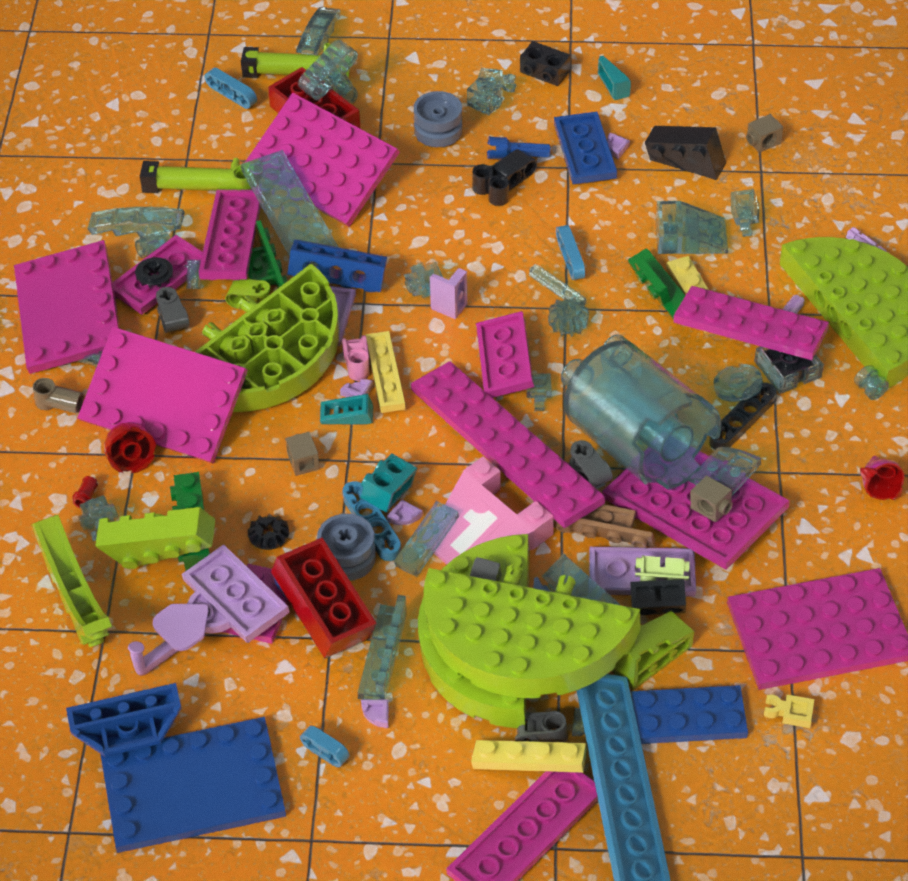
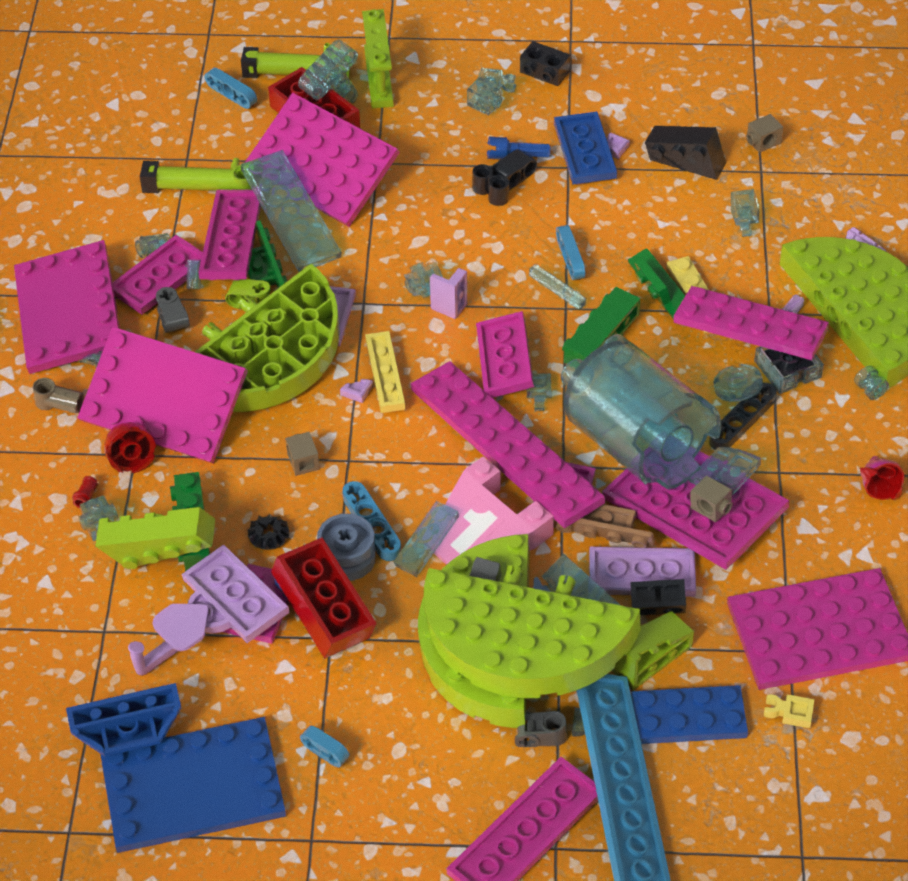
(65, 571): lime arch -> none
(136, 219): clear light blue slope -> none
(154, 265): black gear -> none
(318, 31): clear light blue slope -> none
(348, 260): blue brick -> none
(357, 357): bright pink piece -> none
(357, 416): teal slope -> none
(376, 711): lavender tile -> none
(377, 58): none -> lime fence
(383, 651): clear light blue fence -> none
(388, 482): teal brick -> none
(404, 514): lavender tile -> none
(437, 119): sand blue wheel -> none
(529, 756): light yellow plate -> none
(568, 316): clear light blue gear -> none
(589, 463): dark grey piece -> none
(610, 318): none -> green brick
(615, 80): teal slope -> none
(651, 568): yellowish green hinge -> none
(689, 229): clear light blue slope -> none

